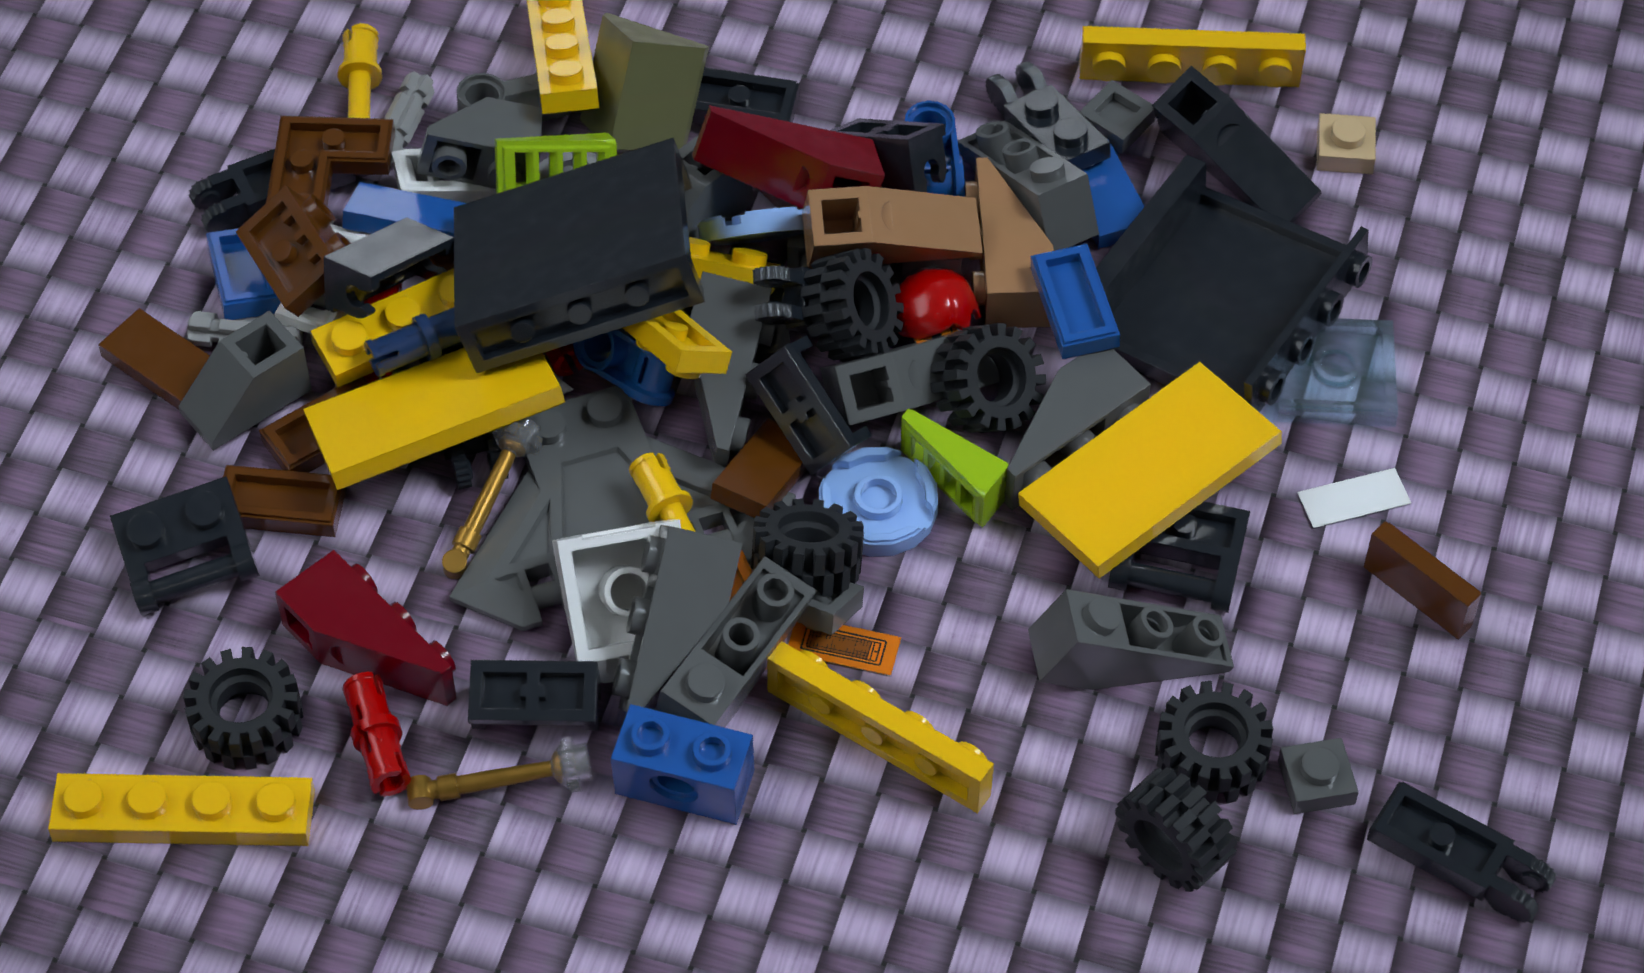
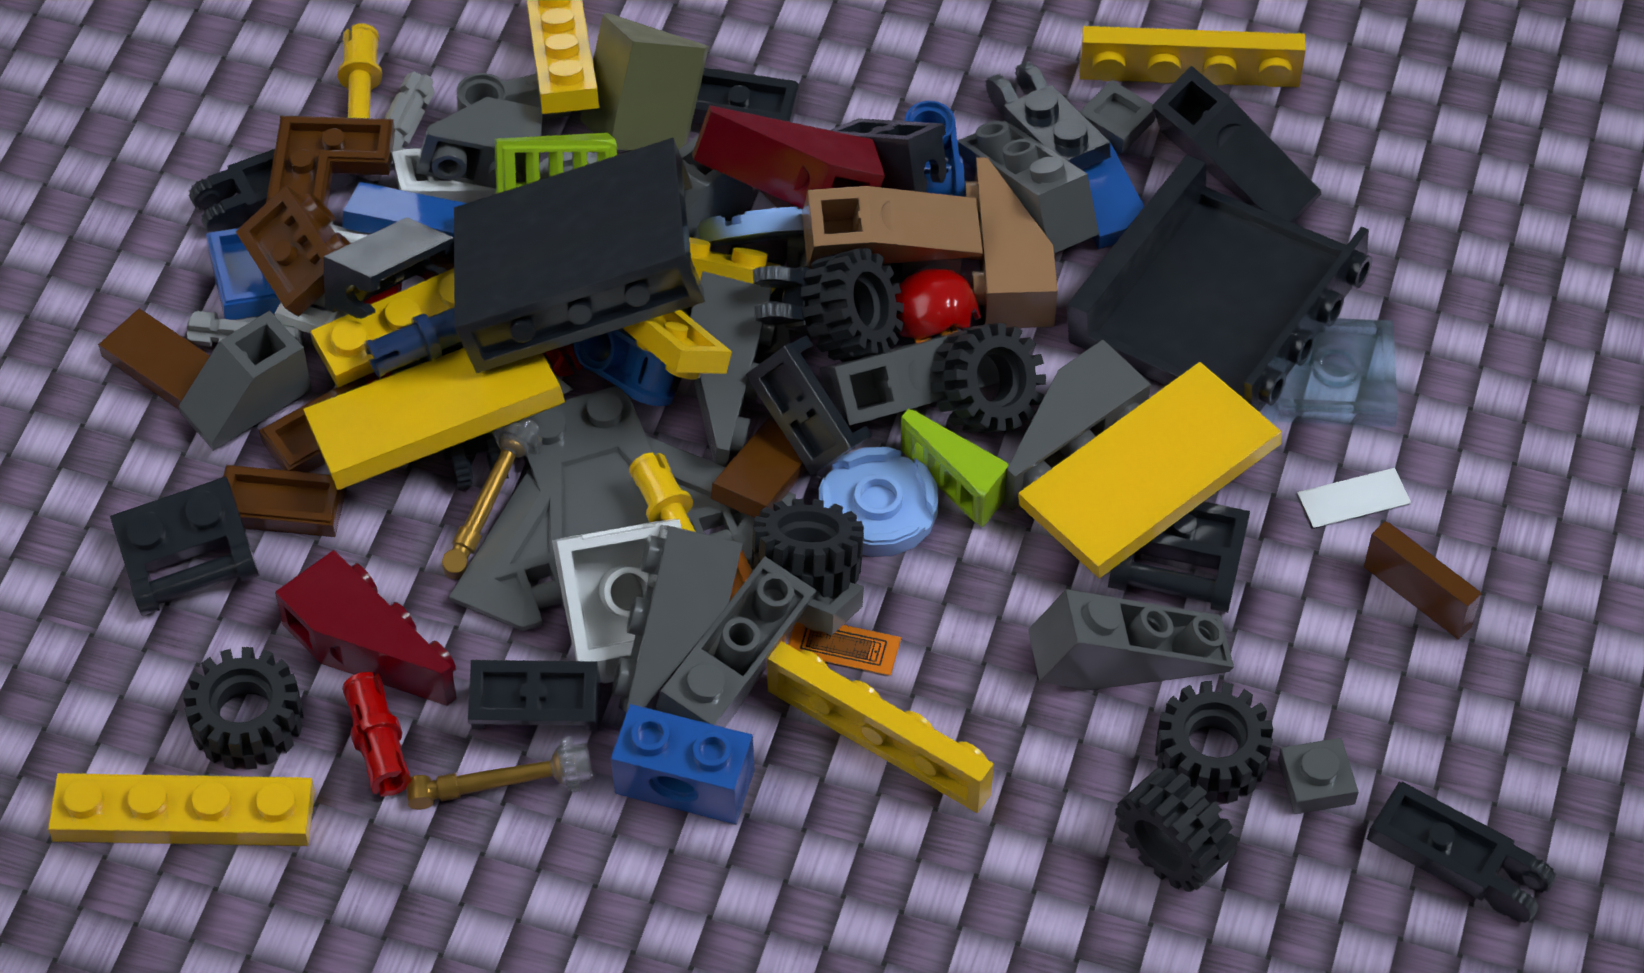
(1075, 301): blue tile -> none
(1346, 143): tan plate -> none

